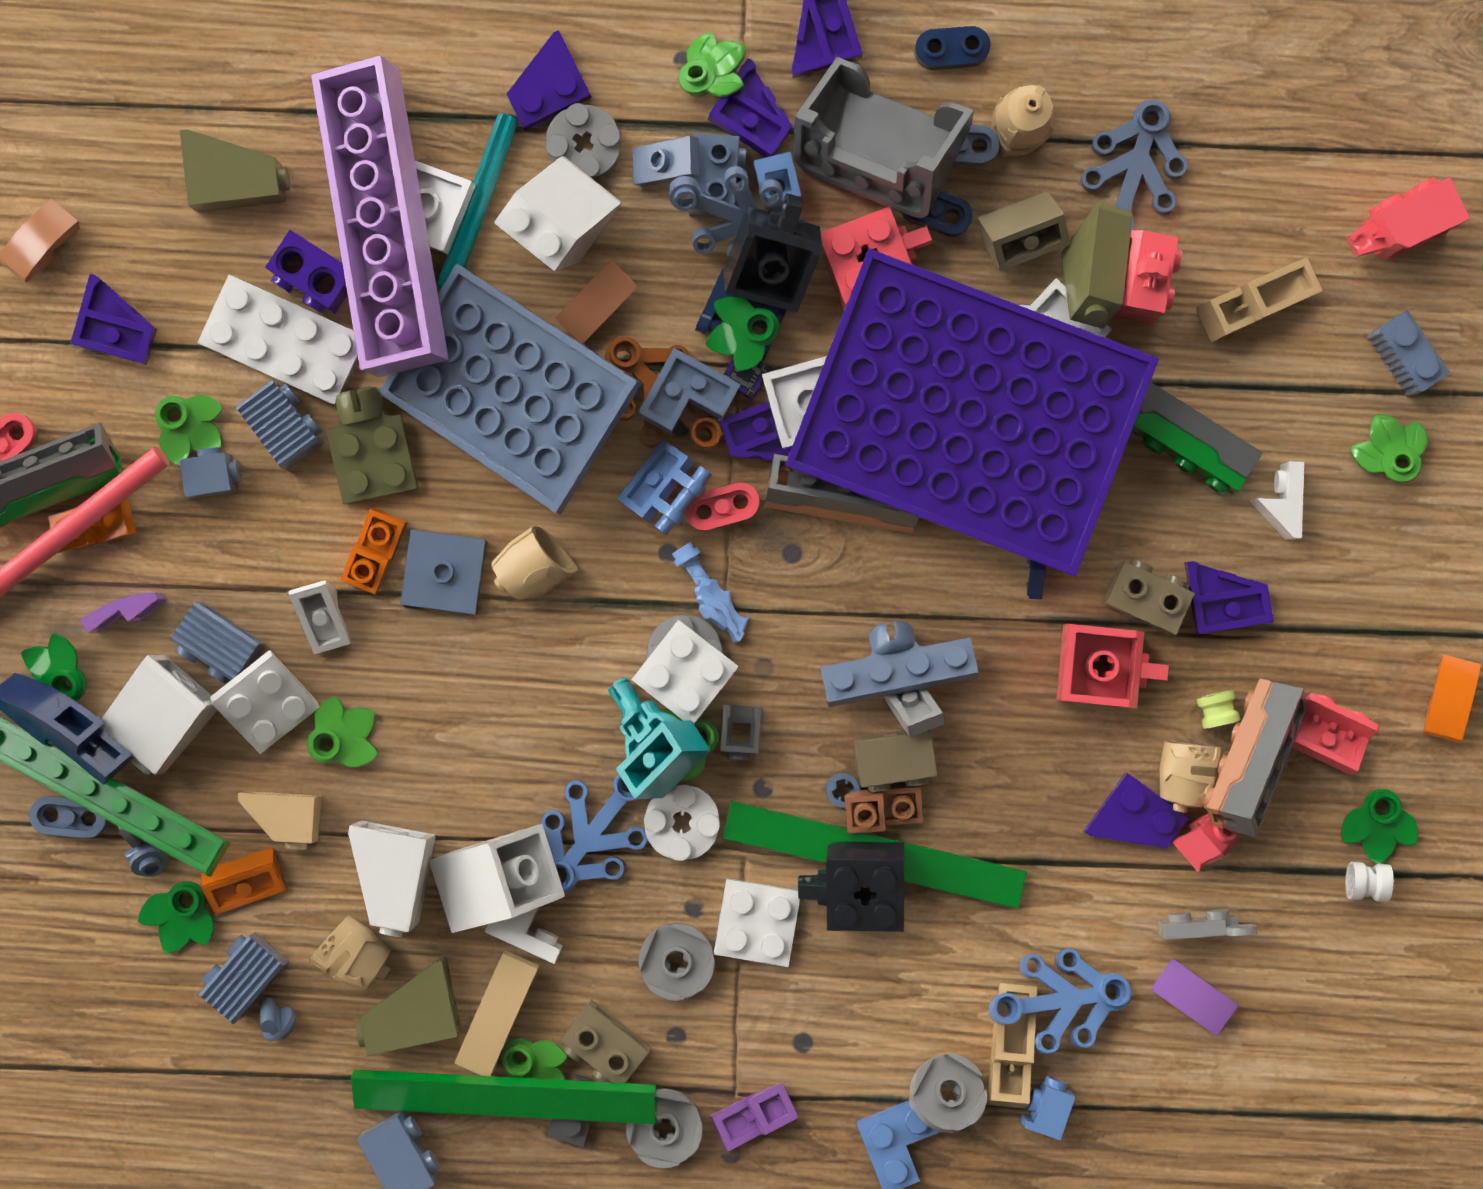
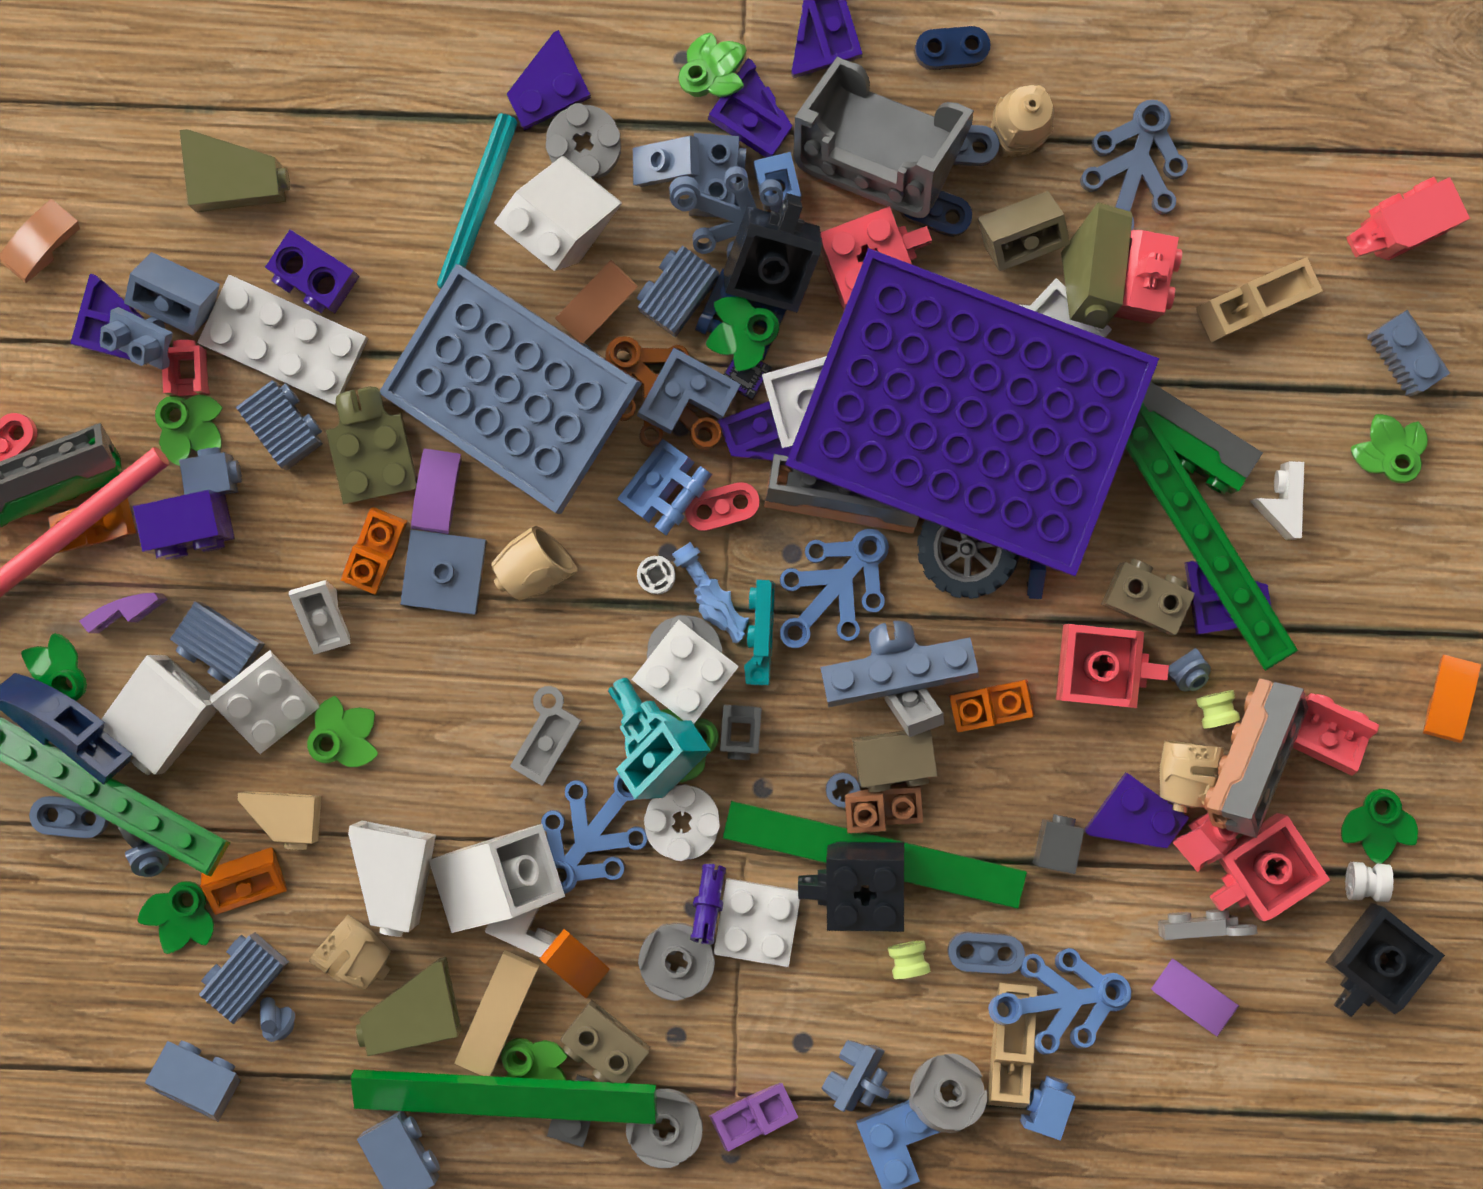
(140, 338): none -> sand blue hips
(171, 293): none -> sand blue brick
(172, 383): none -> coral window
(184, 523): none -> dark purple brick
(193, 1079): none -> sand blue brick
(379, 217): lavender brick -> none
(436, 491): none -> medium lavender slope
(444, 204): white plate -> none
(546, 738): none -> light grey hinge
(574, 963): none -> orange slope
(658, 579): none -> white wheel
(677, 291): none -> sand blue brick
(708, 904): none -> dark purple pin
(761, 634): none -> teal hinge
(838, 583): none -> medium blue plant
(848, 1091): none -> sand blue hips
(909, 959): none -> yellowish green wheel
(954, 582): none -> wheel
(985, 952): none -> sand blue plate
(992, 705): none -> orange slope
(1059, 844): none -> dark grey brick
(1190, 671): none -> sand blue plate
(1207, 542): none -> green tile
(1246, 865): none -> coral hinge
(1364, 974): none -> black hinge

